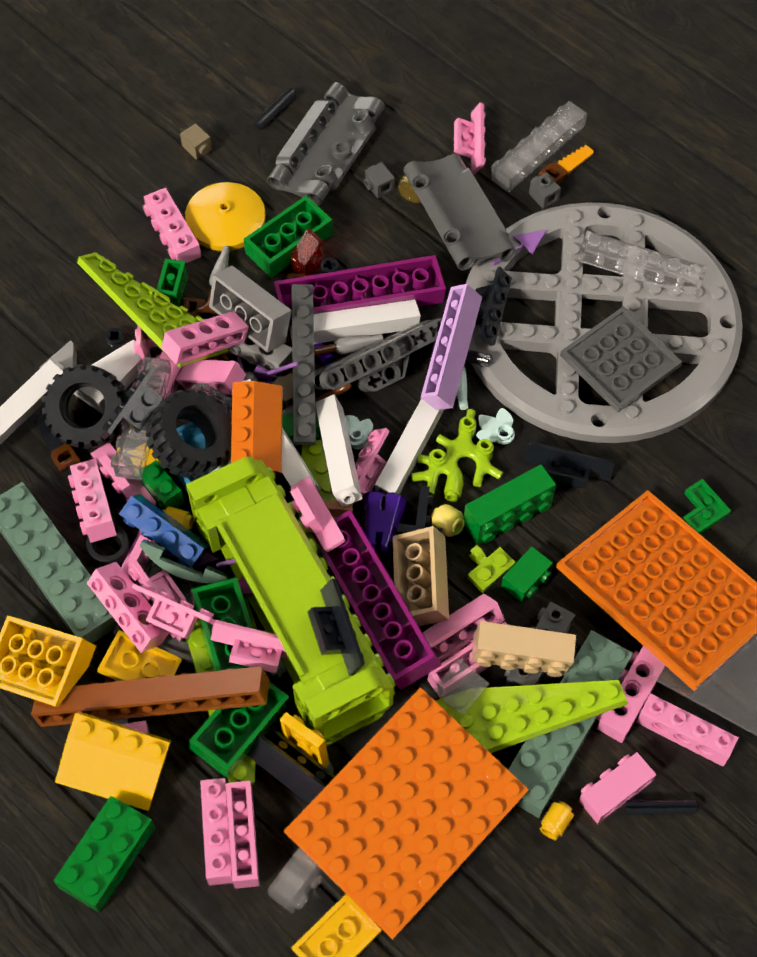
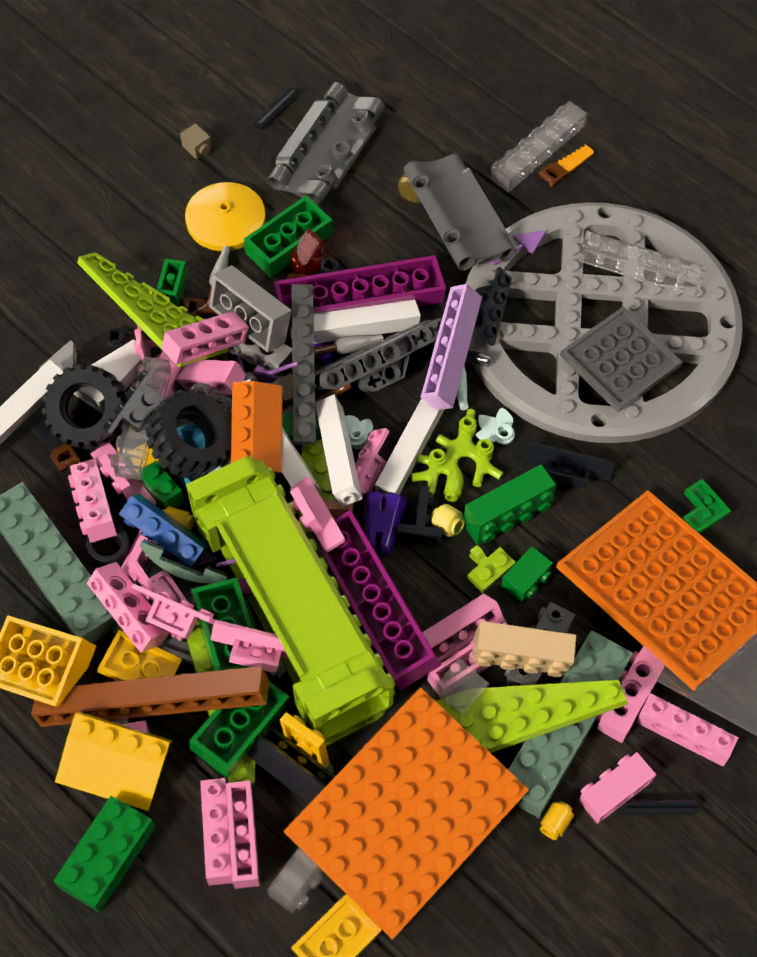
(172, 226): bright pink brick -> none
(334, 628): black bracket -> none
(379, 180): dark grey brick -> none
(422, 574): tan brick -> none
(470, 138): bright pink bracket -> none
(544, 190): dark grey brick -> none

